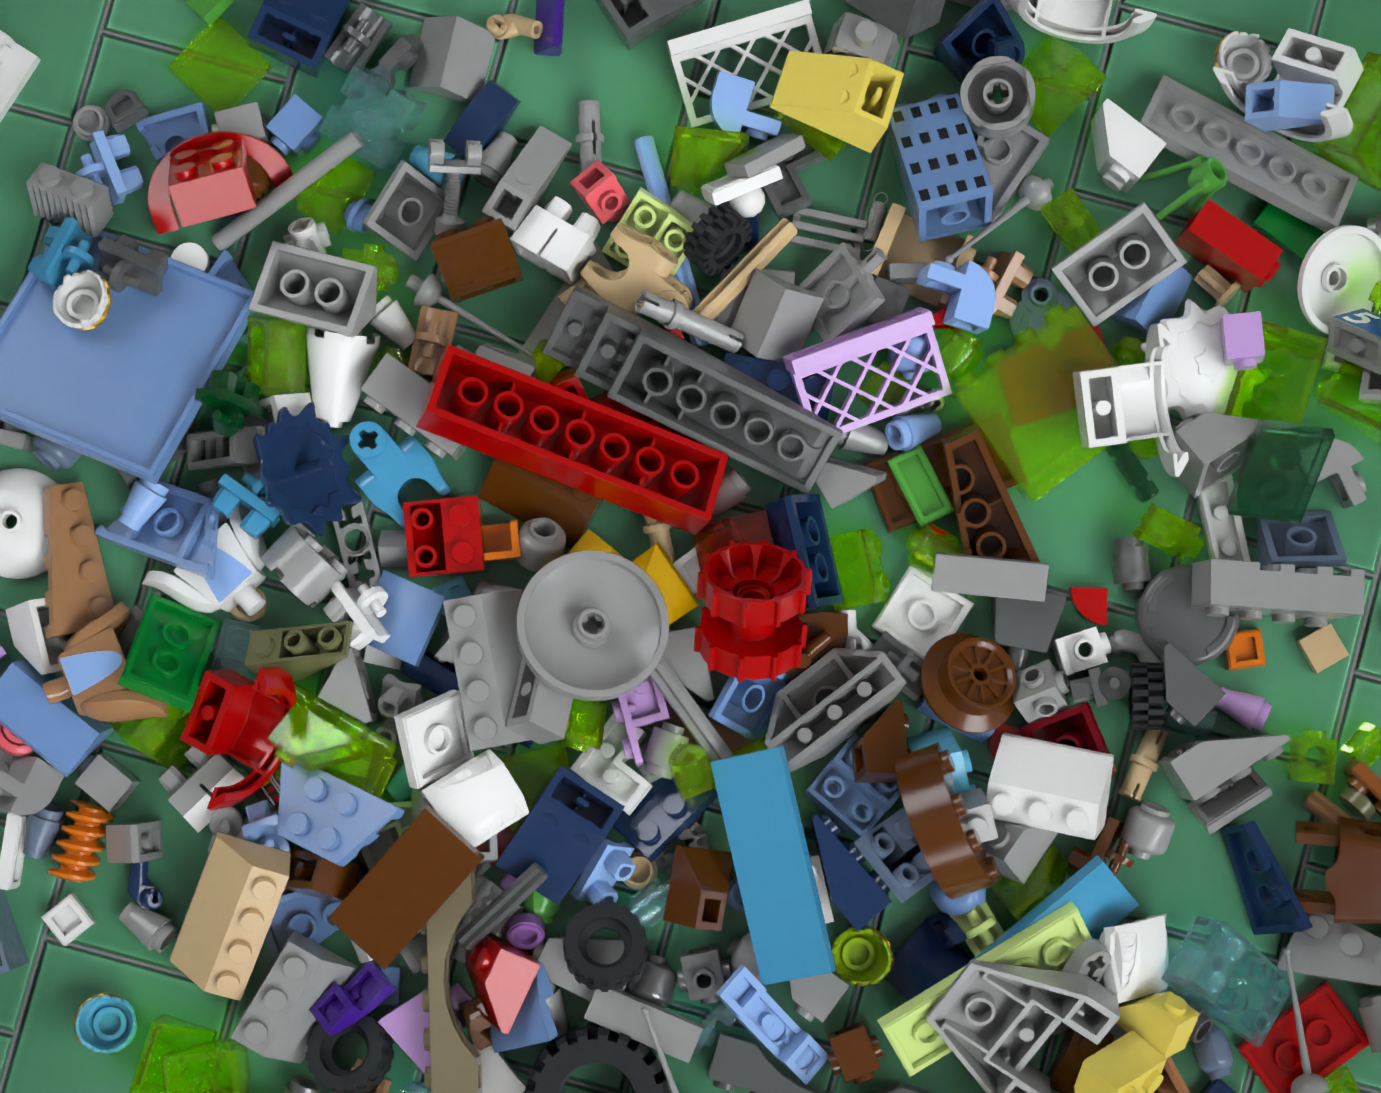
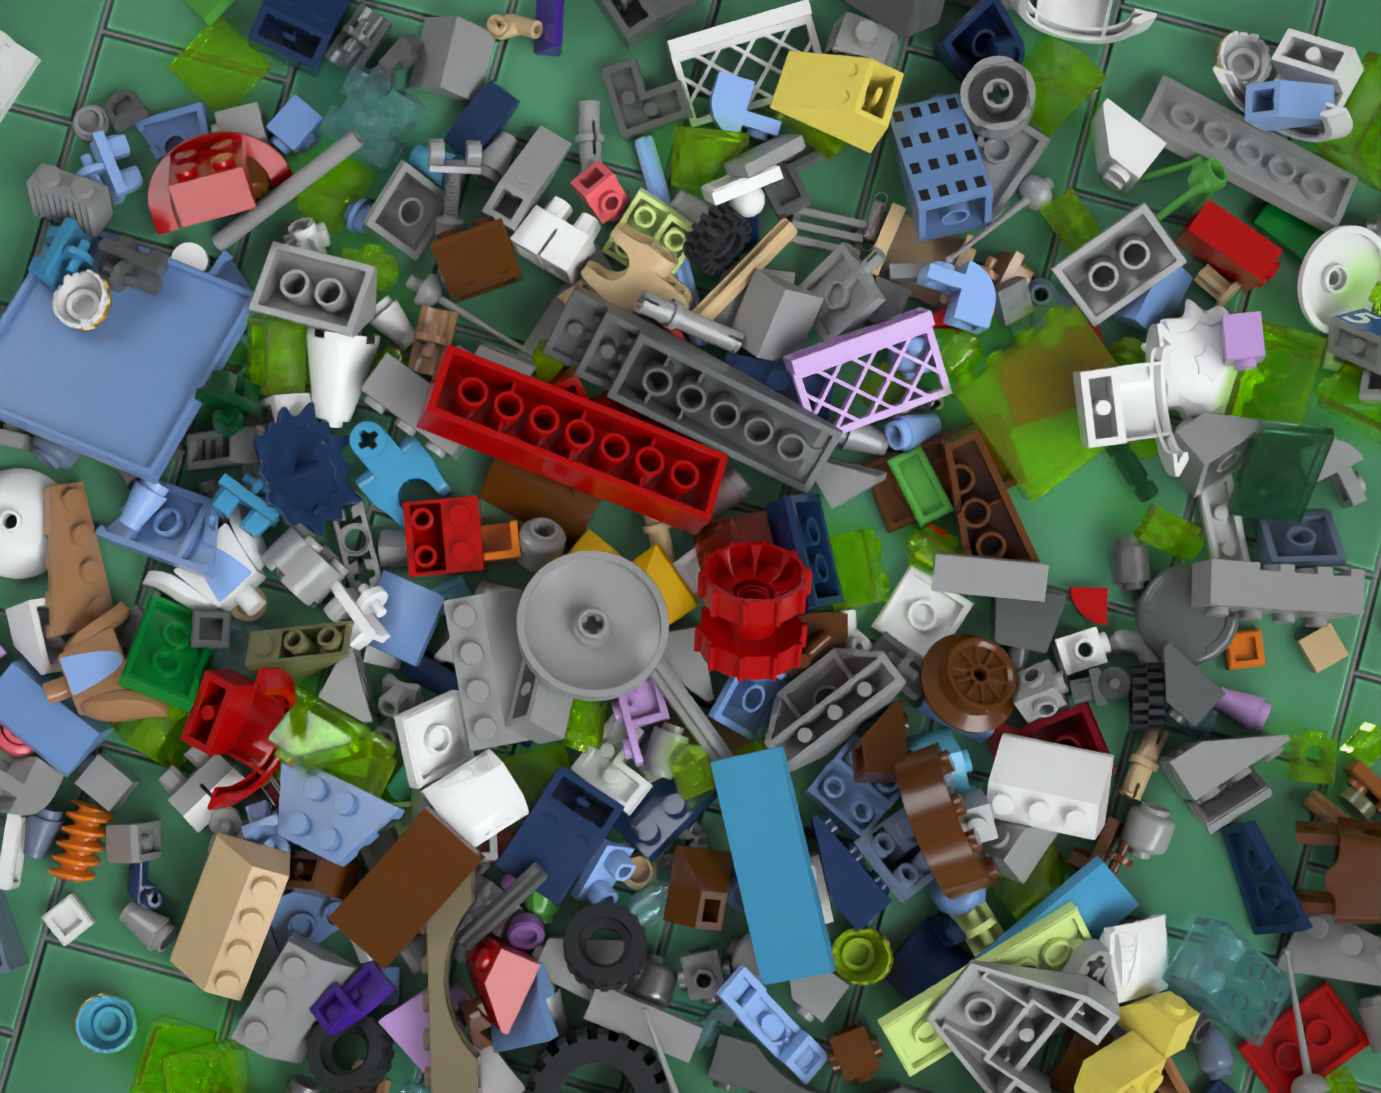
(211, 629): none -> dark grey slope
(643, 110): none -> dark grey plate
(1012, 301): none -> flat silver tile

